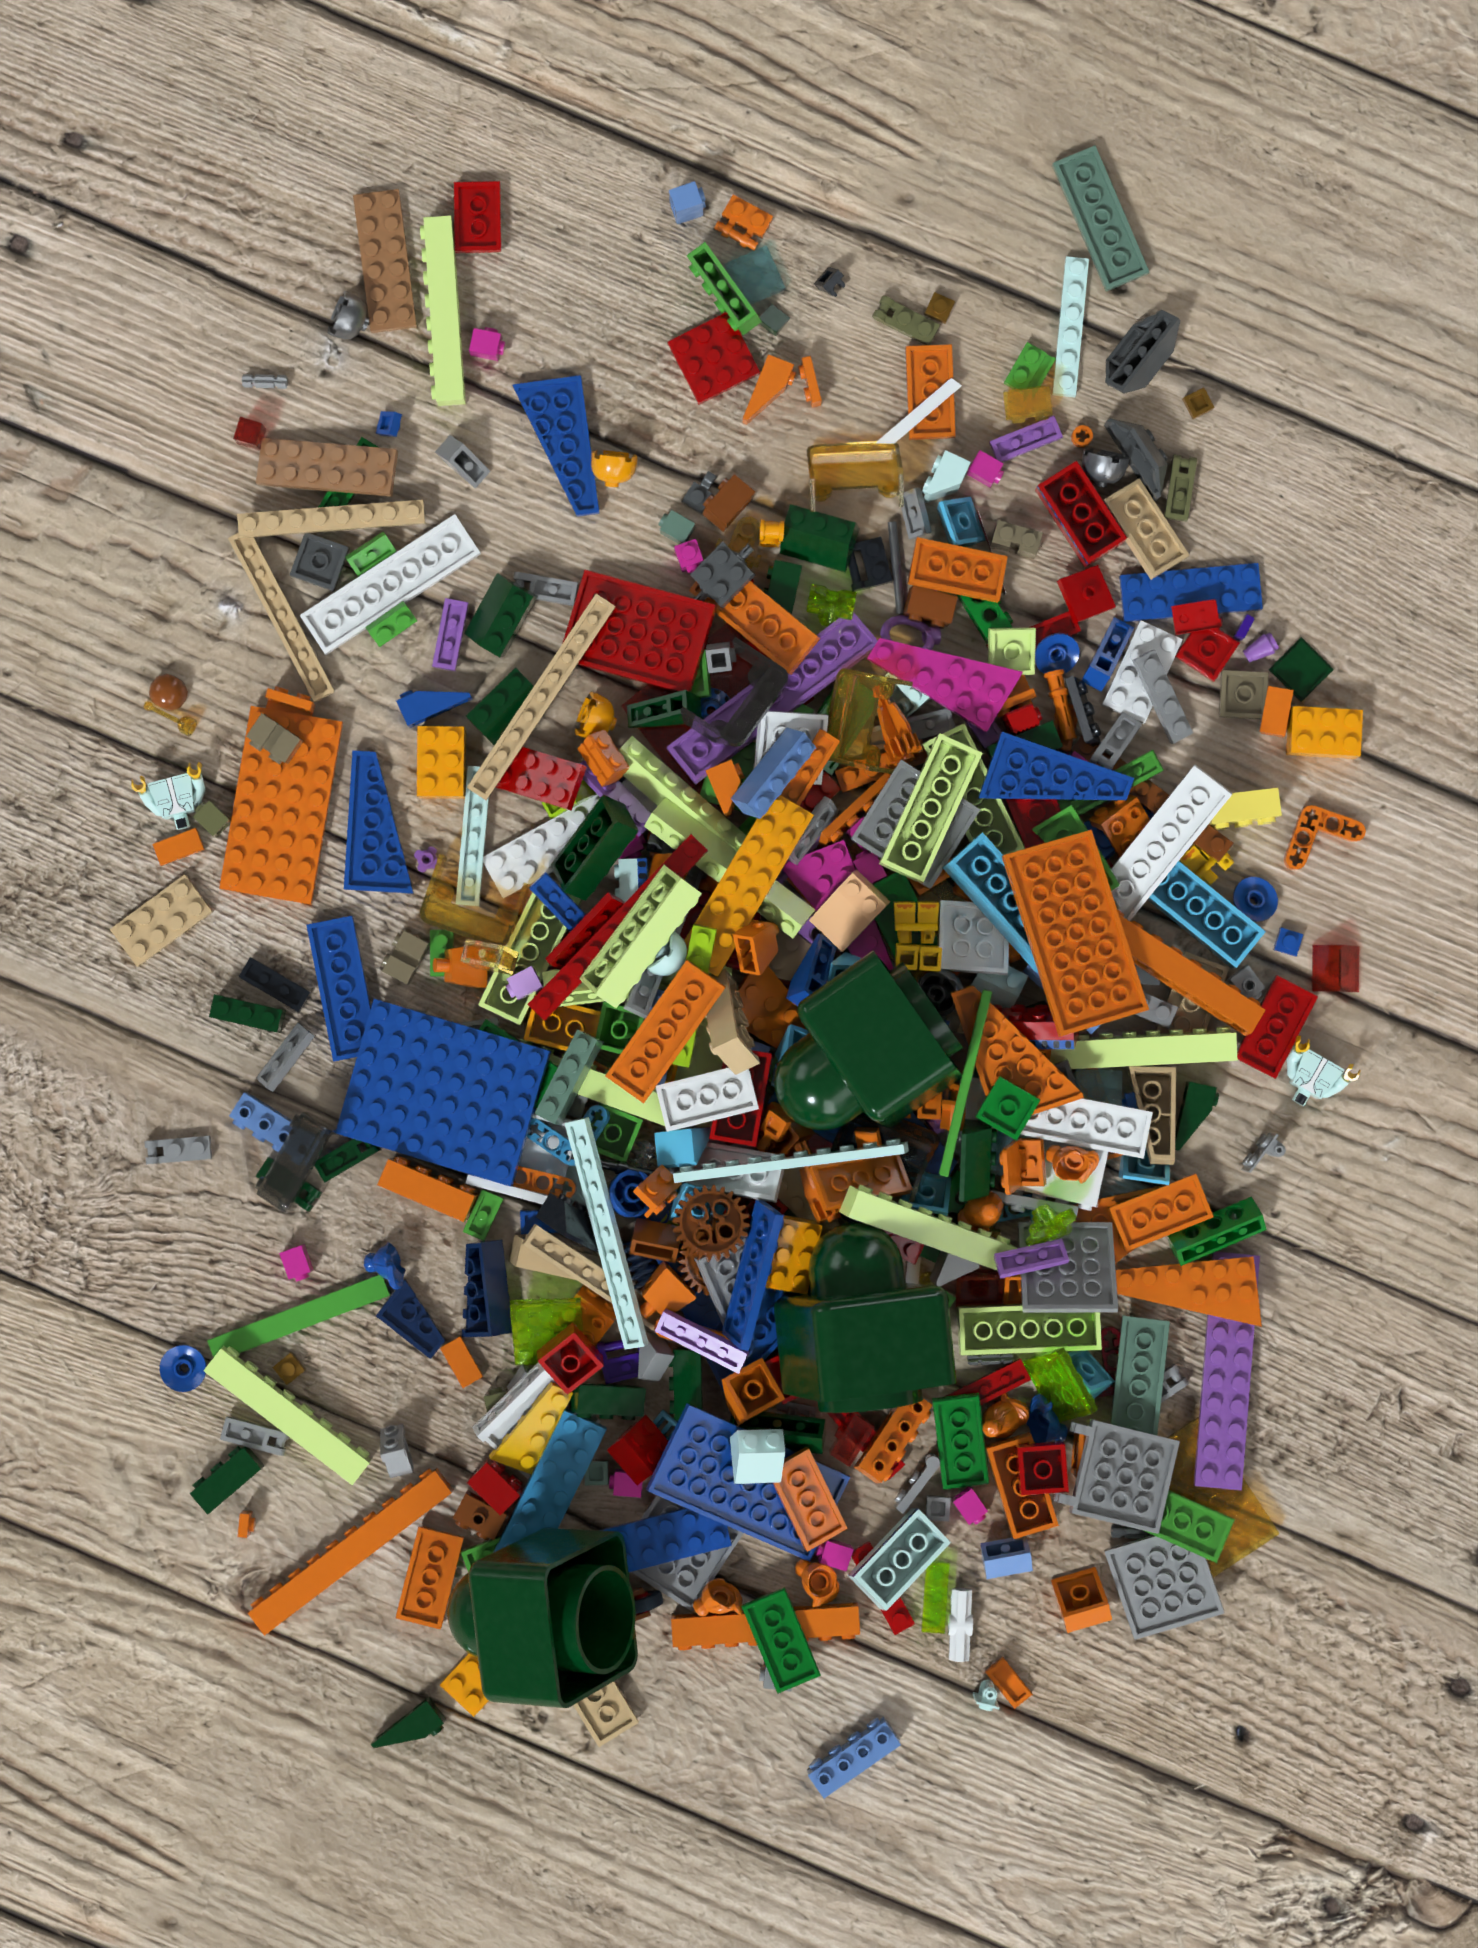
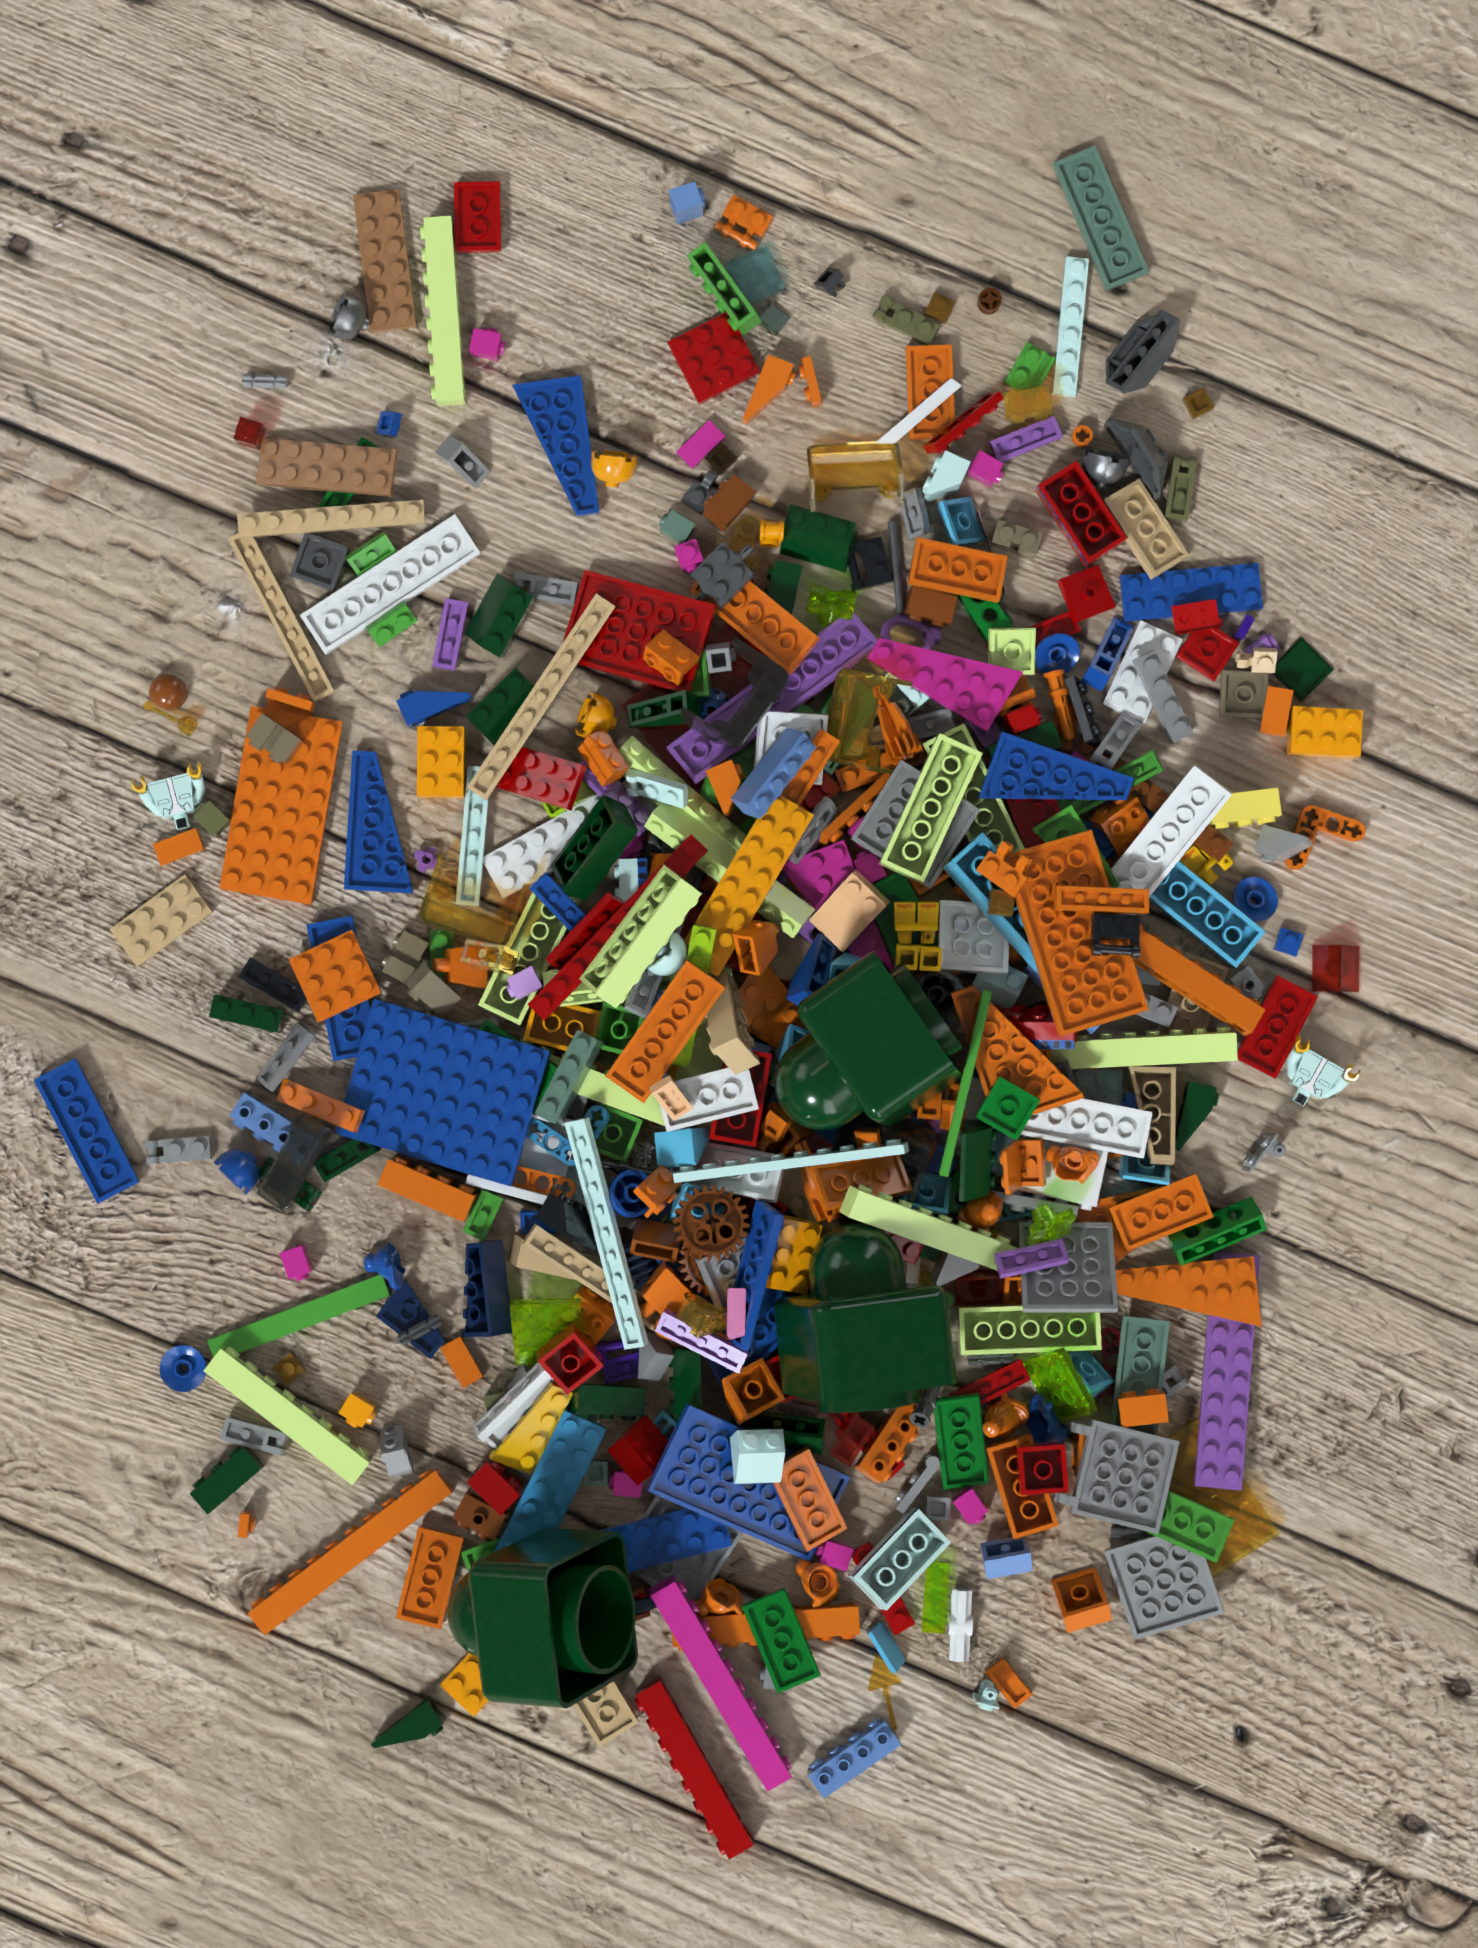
(87, 1130): none -> blue plate
(239, 1169): none -> blue cylinder
(320, 1105): none -> orange plate
(335, 976): none -> orange plate
(358, 1410): none -> light orange brick
(419, 1329): none -> dark grey axle
(432, 990): none -> dark tan brick
(656, 788): none -> light aqua plate
(669, 657): none -> orange bracket
(671, 1097): none -> light nougat tile
(694, 1768): none -> red brick
(700, 444): none -> dark pink tile
(701, 1315): none -> clear yellow pin
(720, 458): none -> dark brown plate
(720, 1682): none -> dark pink brick
(736, 1312): none -> bright pink slope
(881, 1678): none -> clear yellow piece
(886, 1646): none -> medium azure slope
(921, 1415): none -> dark grey pin
(967, 419): none -> red plate
(989, 295): none -> reddish brown wheel
(1000, 903): none -> pearl gold plate
(1002, 873): none -> orange plate
(1101, 899): none -> orange plate
(1115, 927): none -> black plate
(1142, 1408): none -> orange brick
(1261, 660): none -> tan plate
(1280, 844): none -> light grey slope

